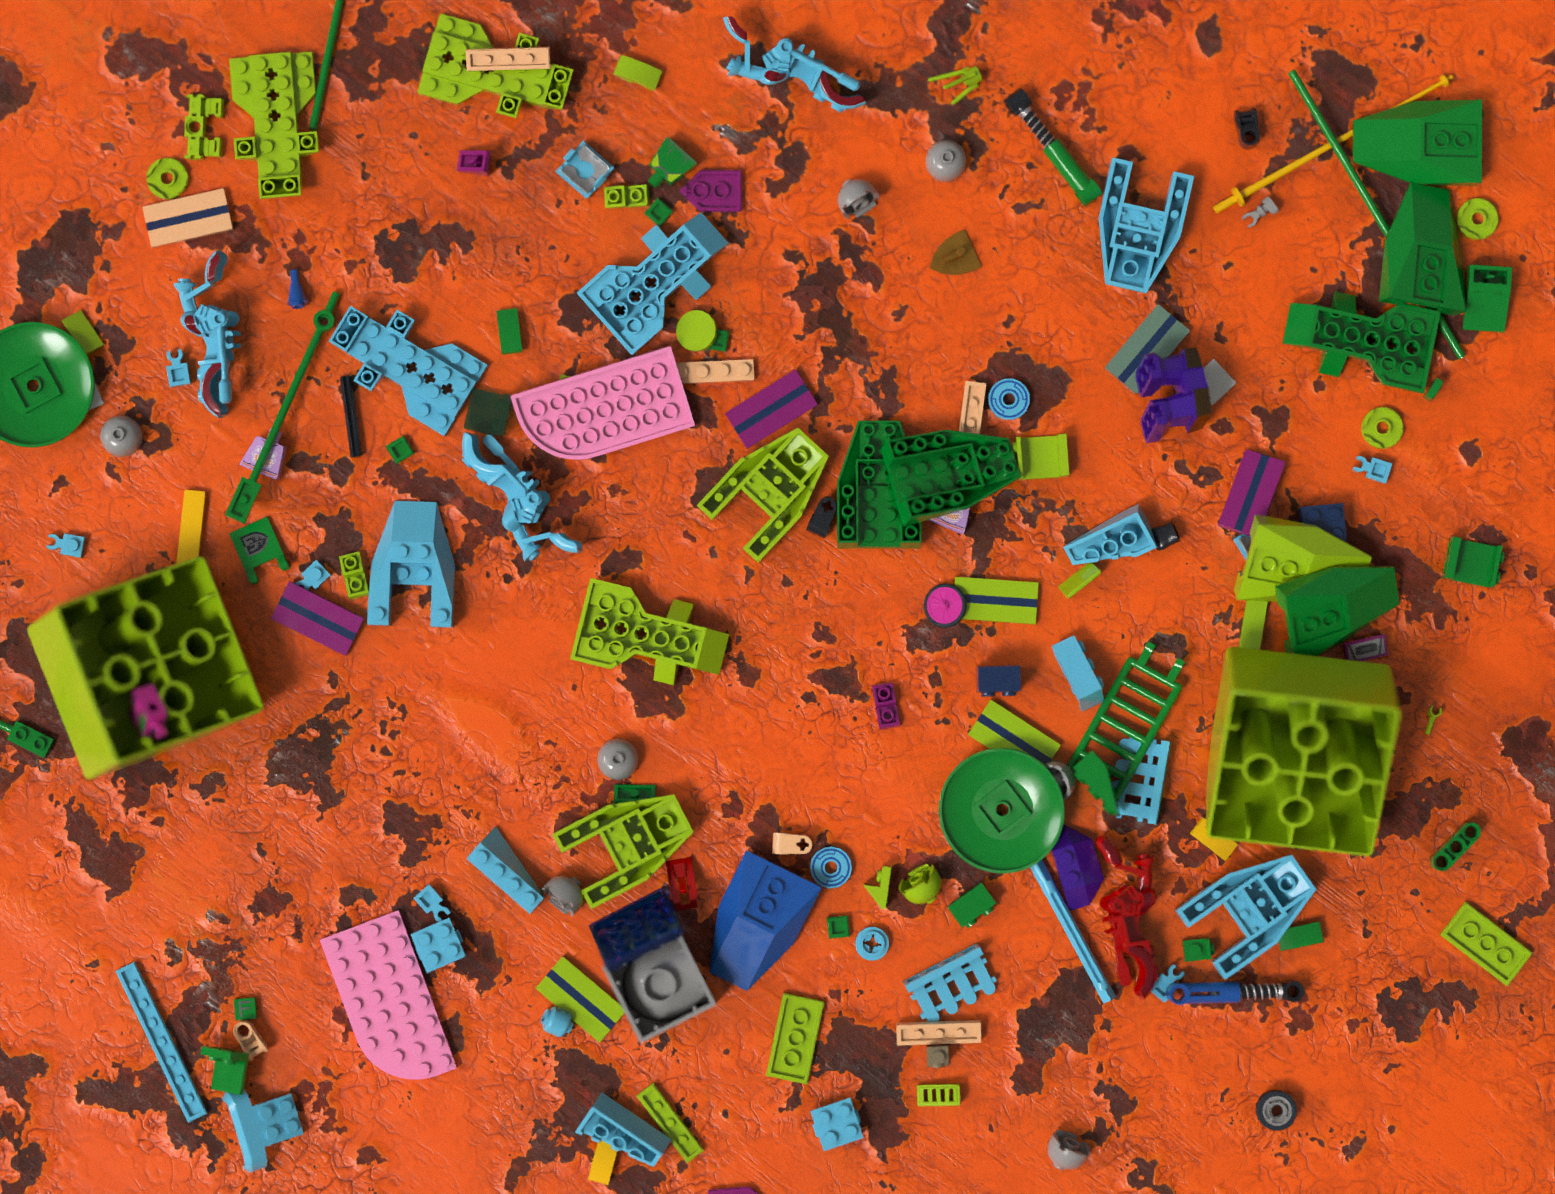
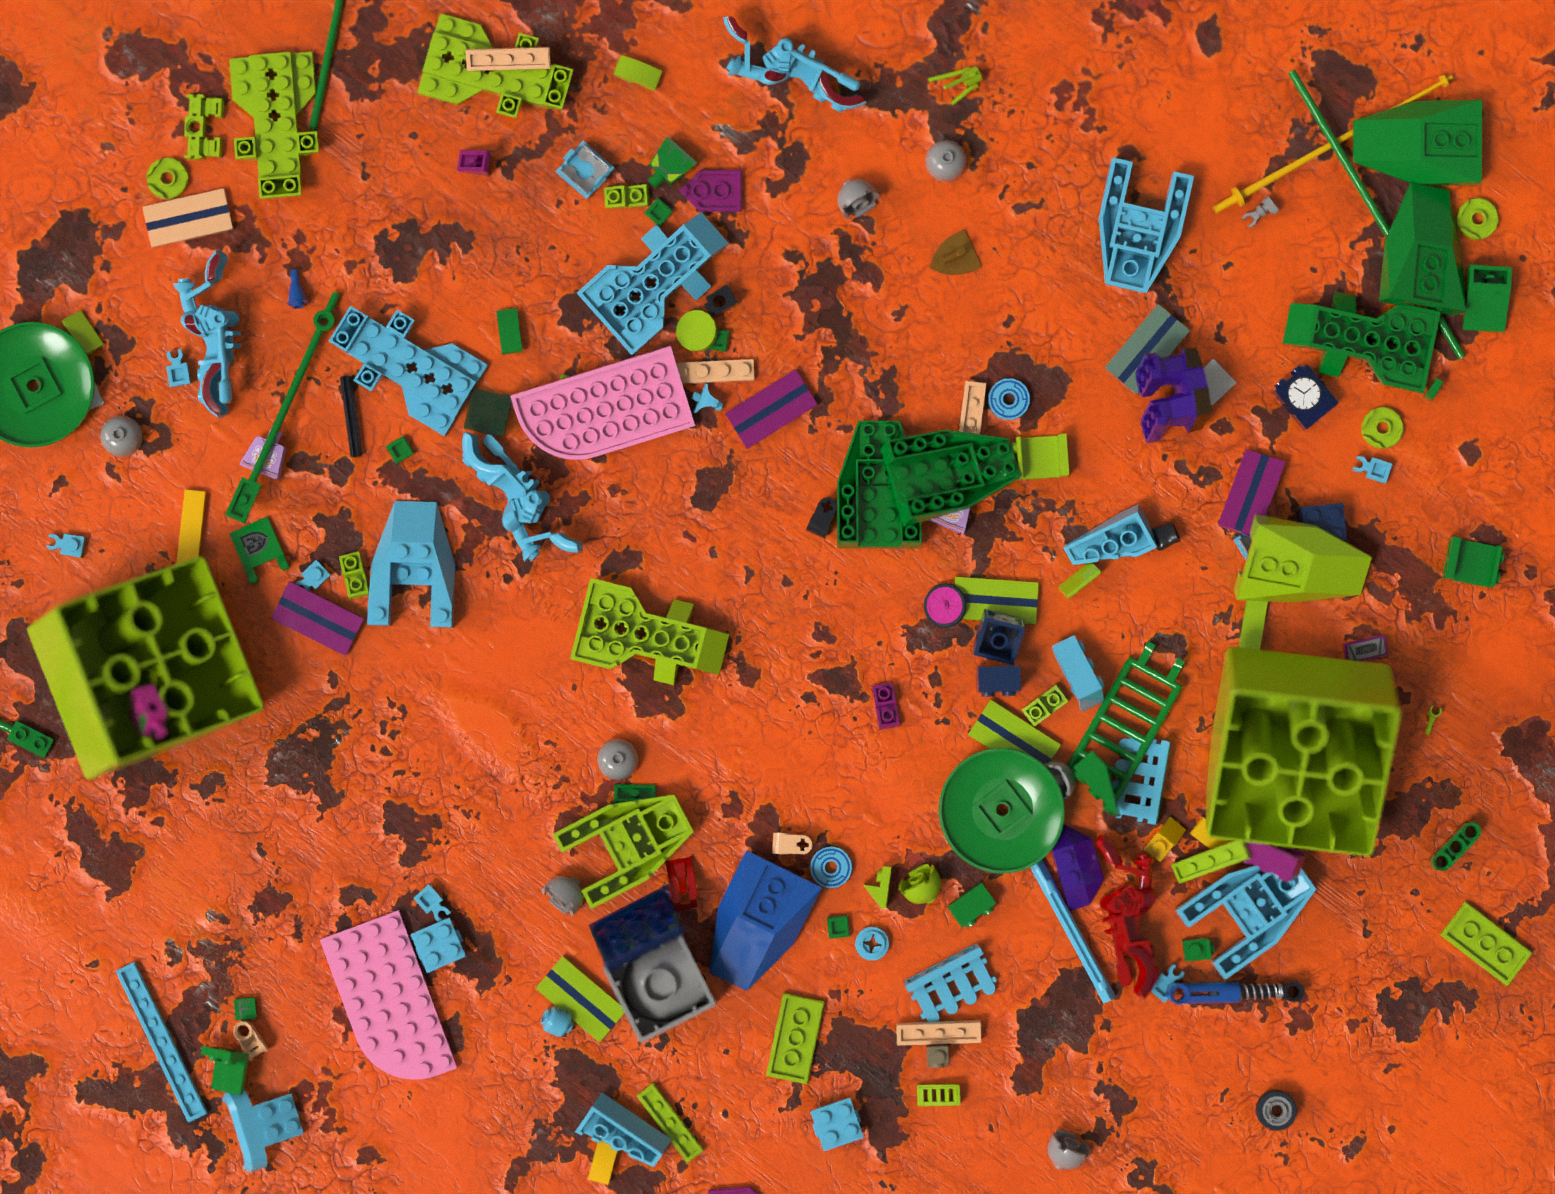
(502, 866): medium azure wedge -> none
(704, 399): none -> medium azure piece
(723, 292): none -> black brick
(777, 480): lime wedge -> none
(998, 637): none -> dark blue brick
(1045, 705): none -> lime slope
(1083, 187): piece -> none
(1165, 839): none -> yellow slope
(1211, 860): none -> lime tile
(1247, 123): black piece -> none
(1274, 859): none -> magenta brick
(1302, 936): green slope -> none
(1304, 396): none -> clear blue brick
(1334, 605): green wedge -> none

